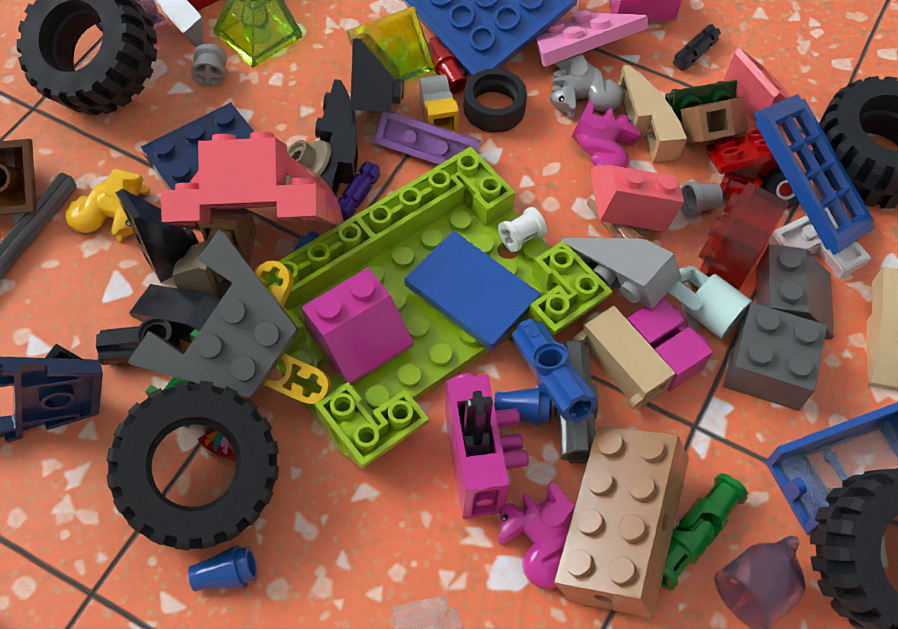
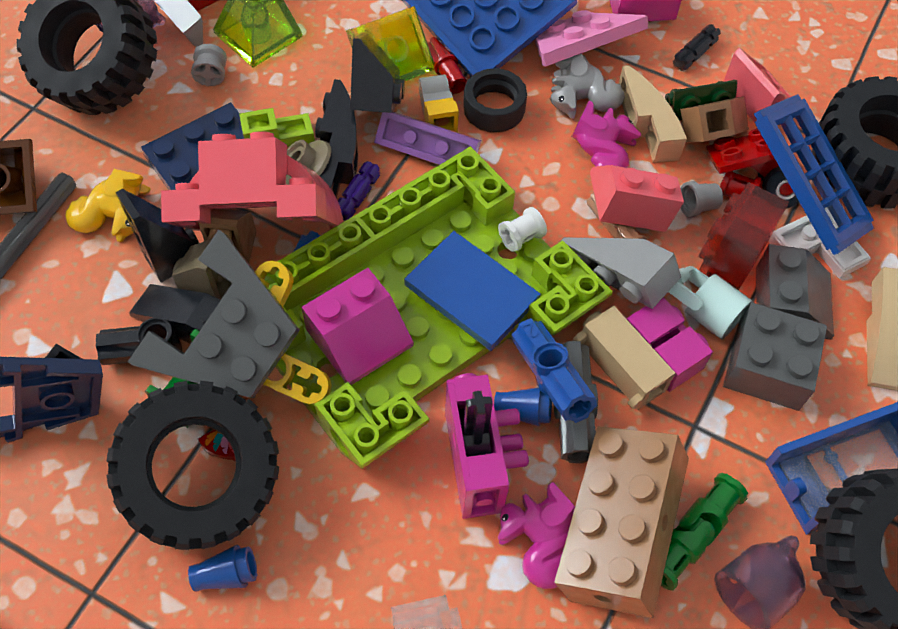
(285, 129): none -> lime slope

